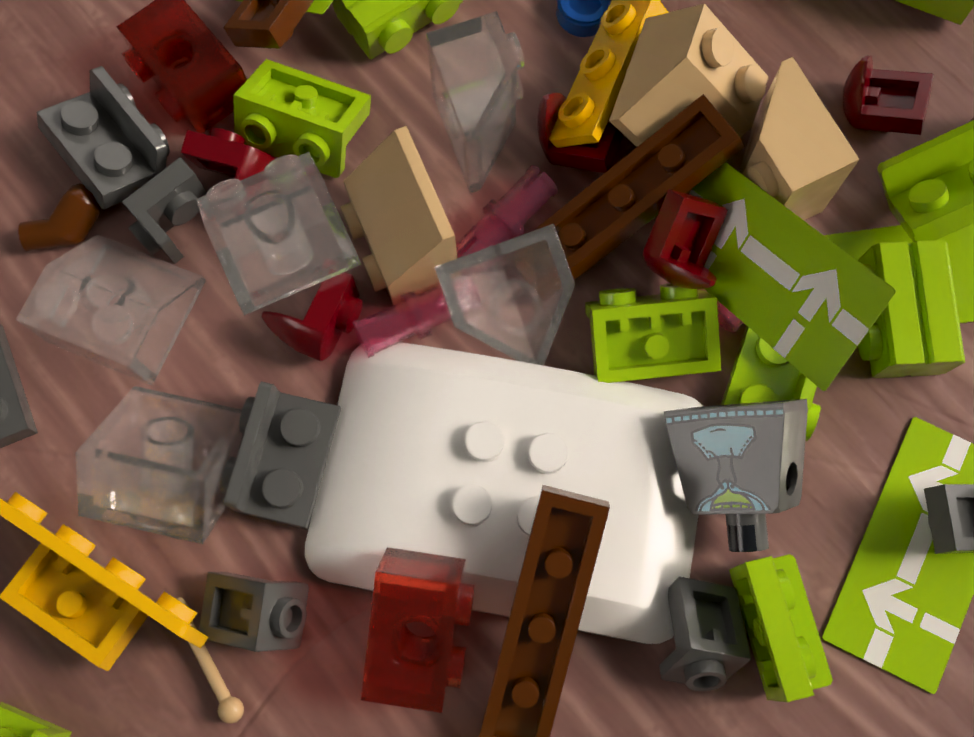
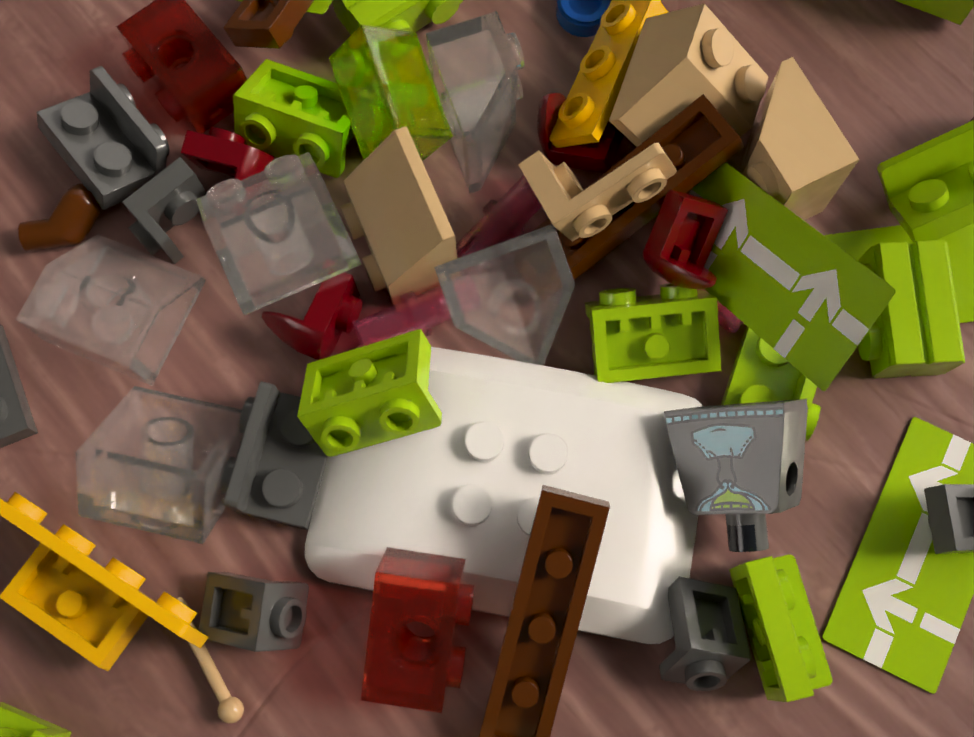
(369, 394): none -> lime bracket
(389, 87): none -> clear neon green brick
(590, 210): none -> tan bracket
(886, 98): dark red plate -> none

